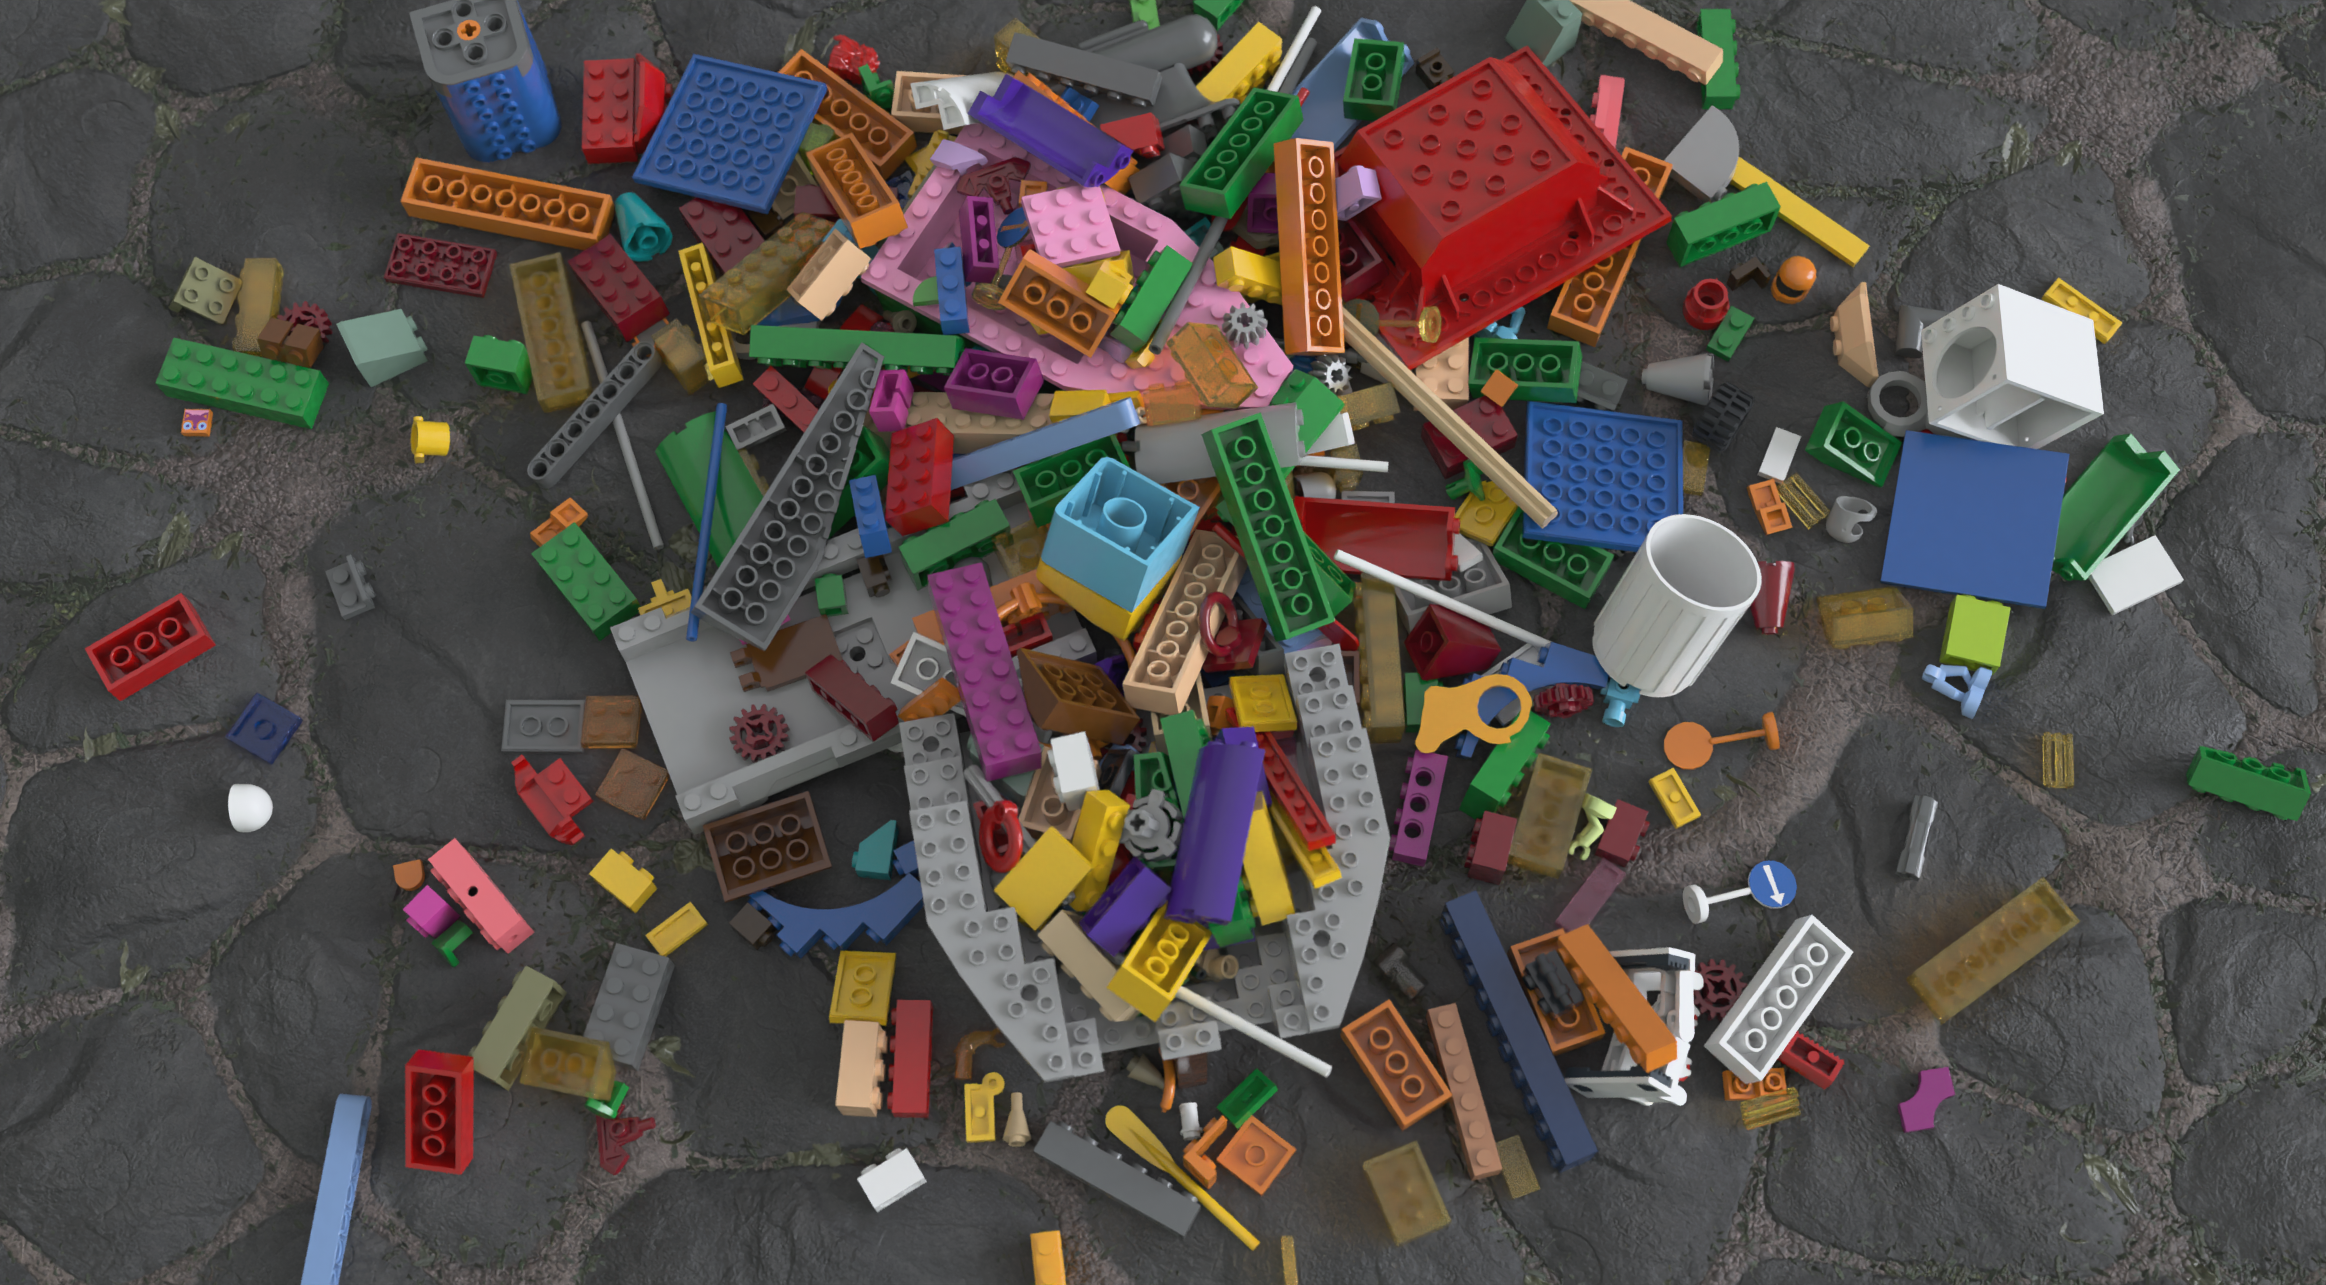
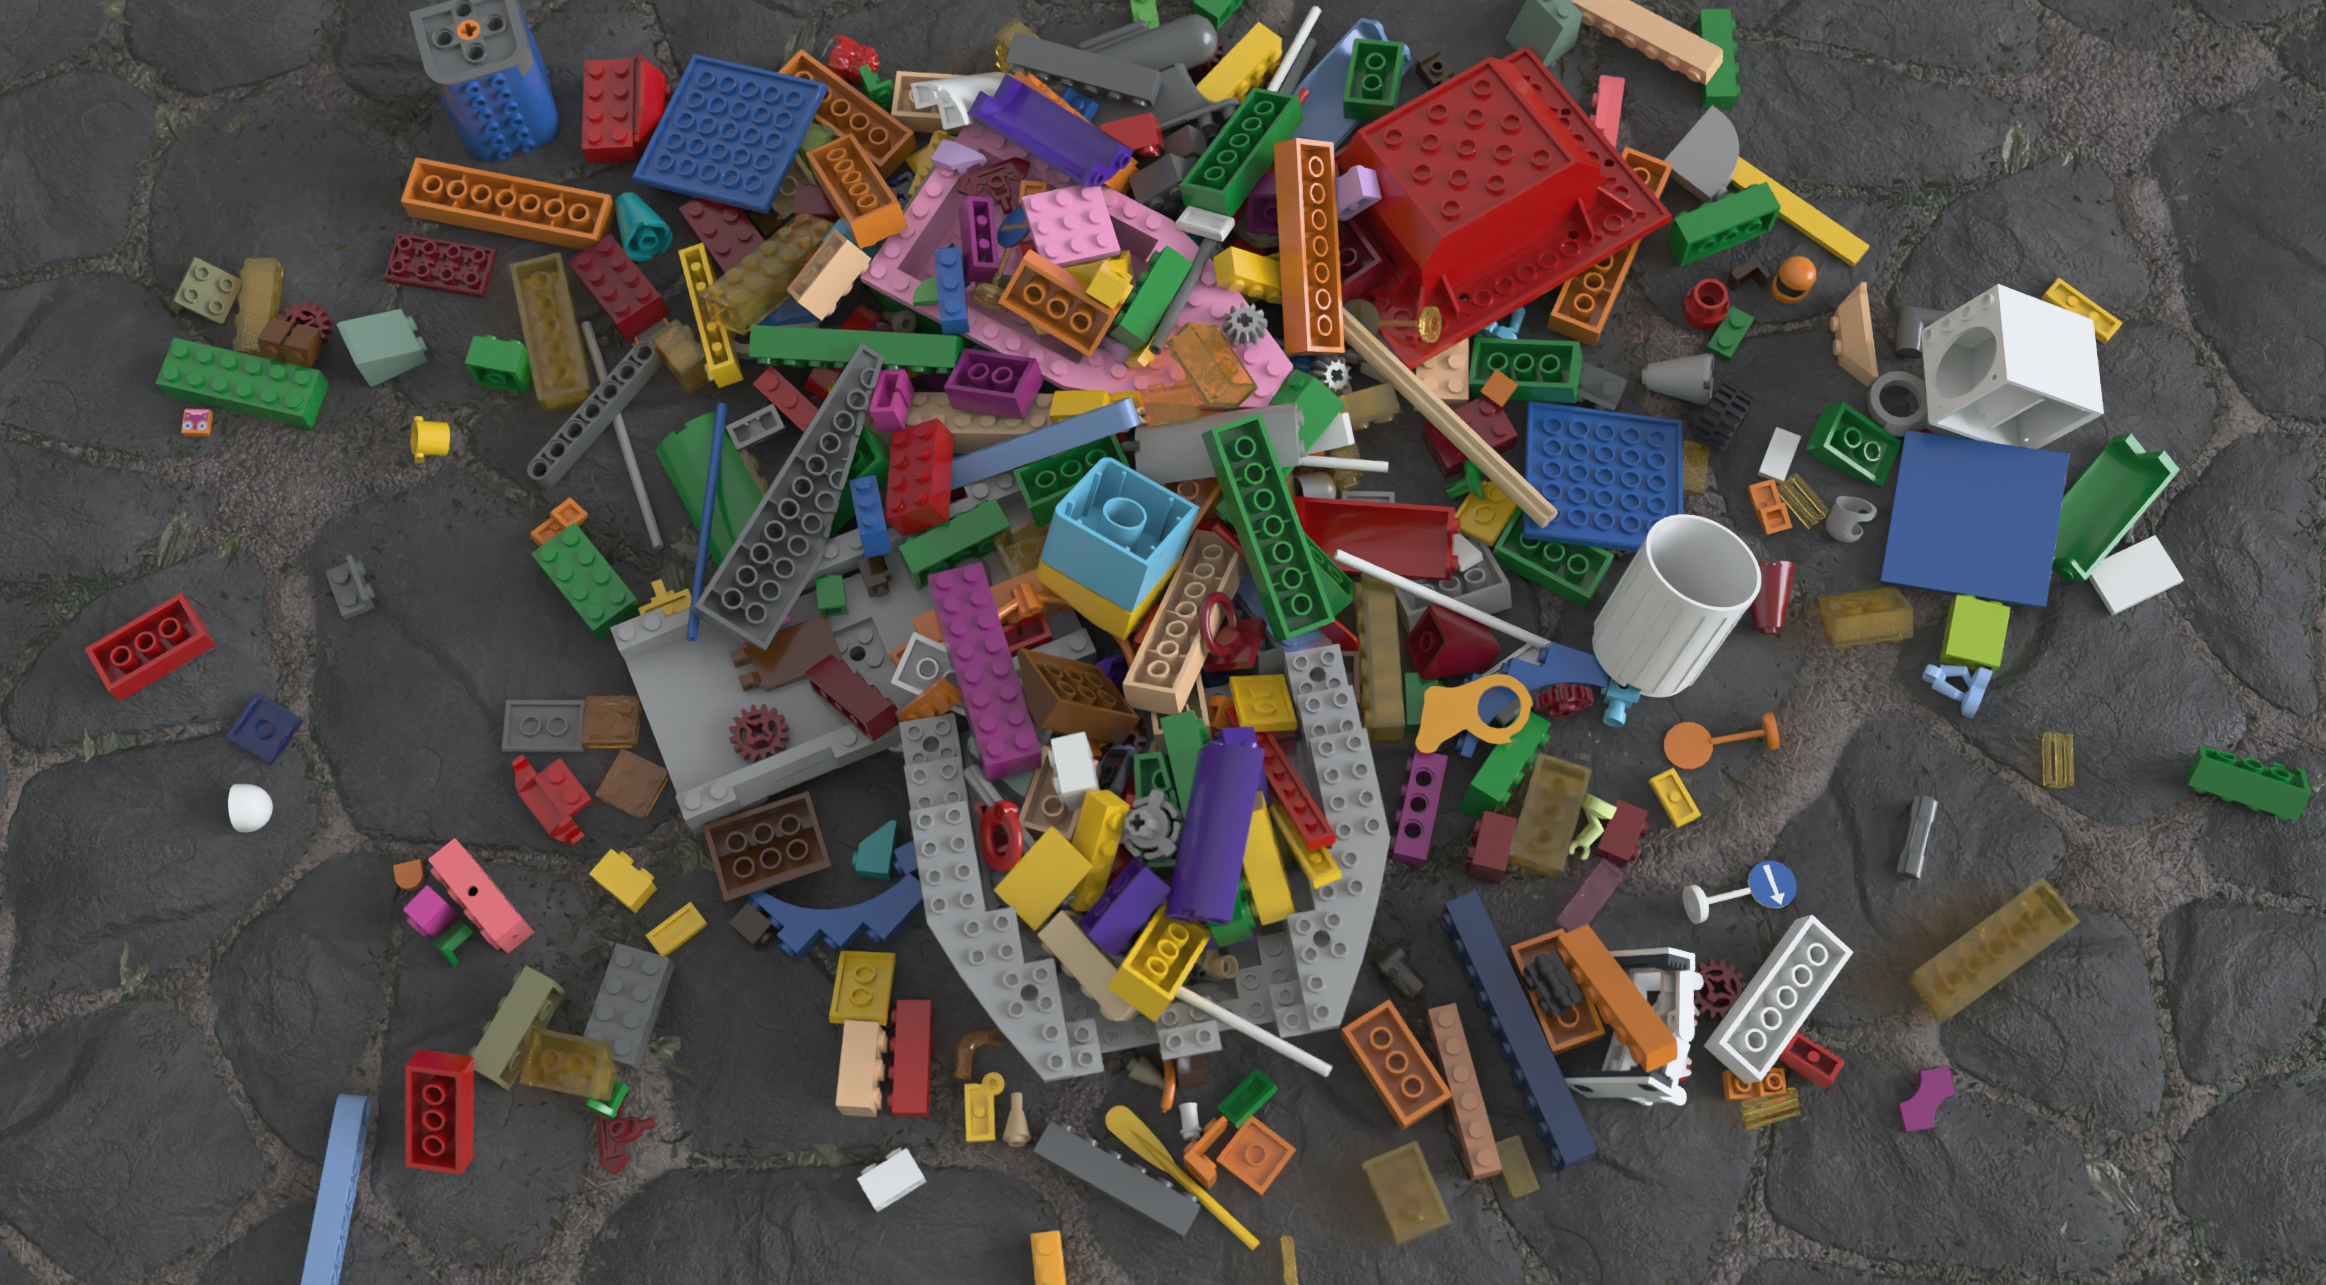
(1205, 223): none -> white tile

